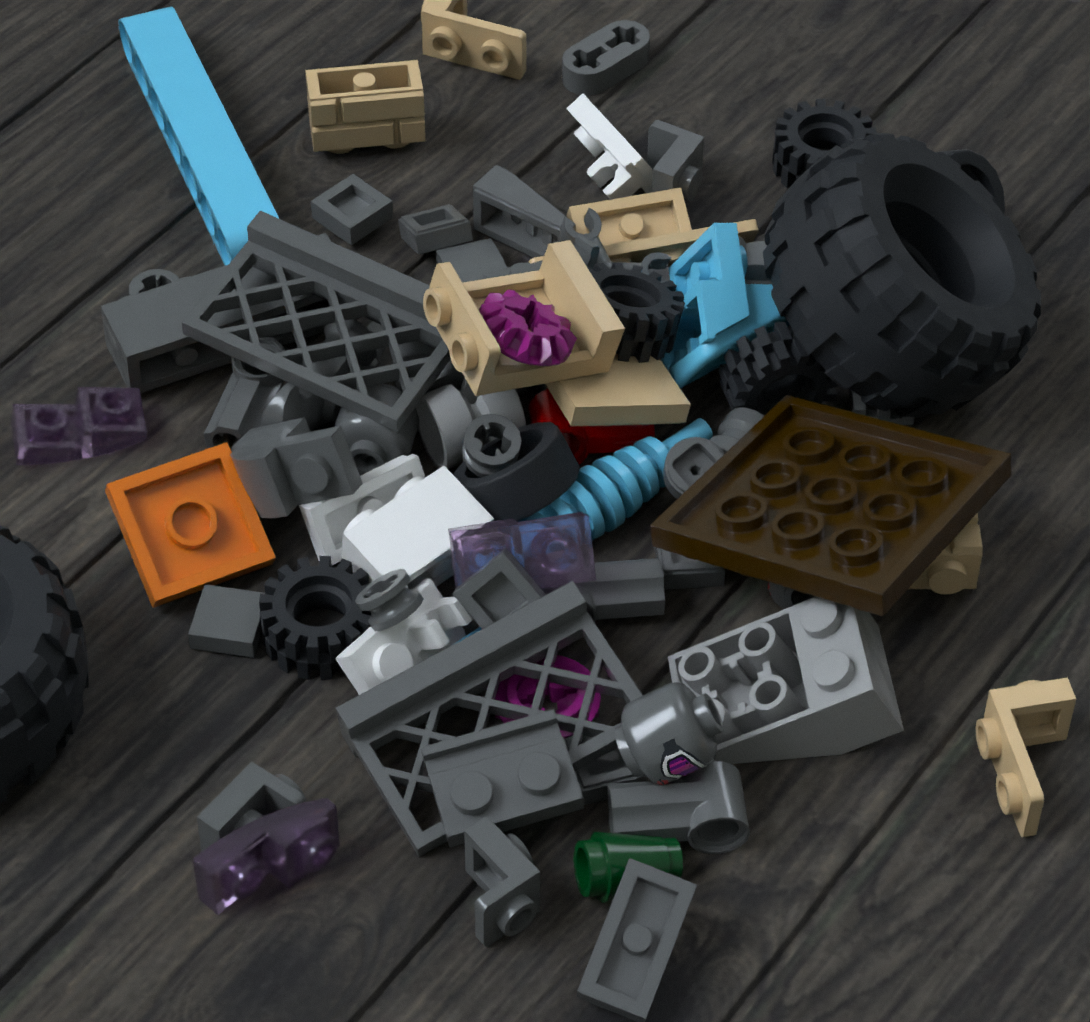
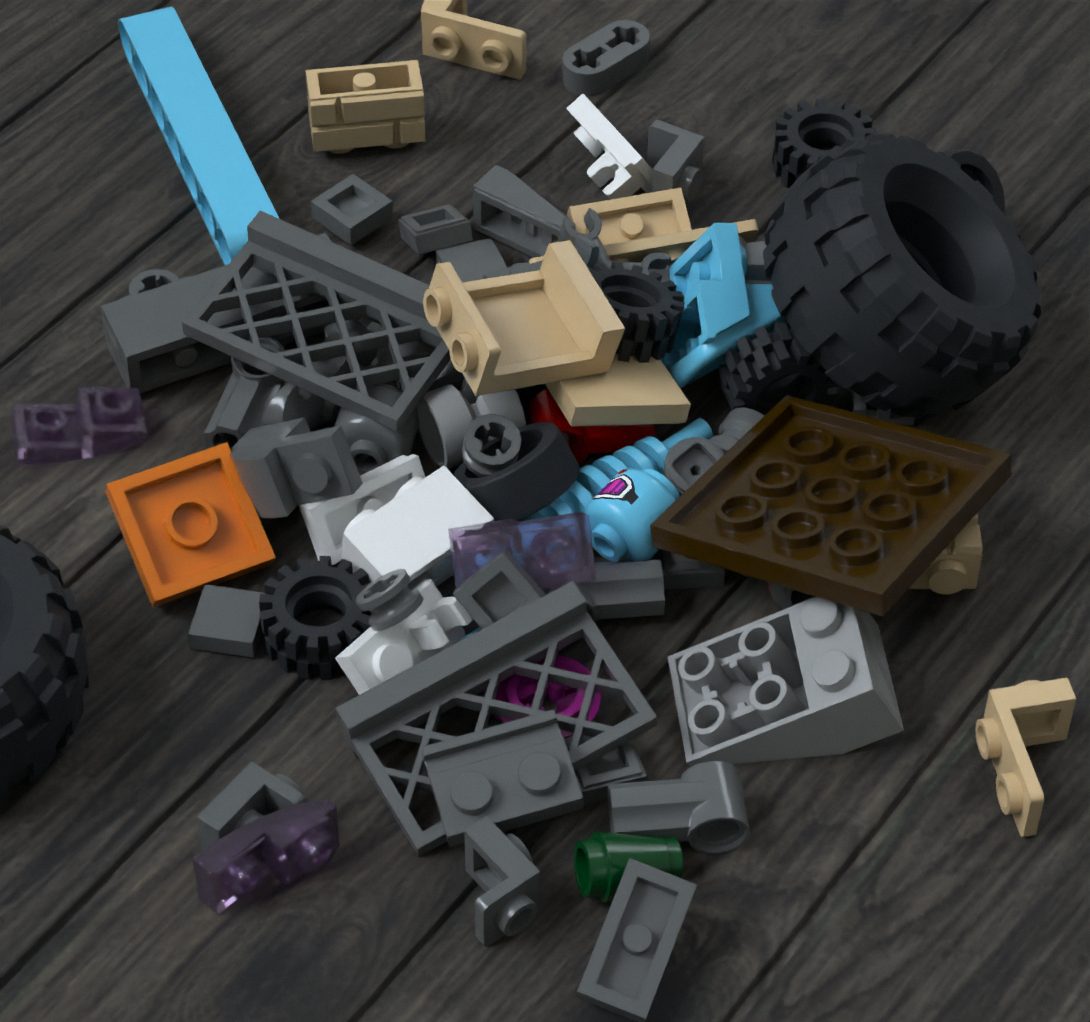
(511, 317): magenta gear -> none
(625, 510): none -> medium azure head
(668, 733): dark grey head -> none

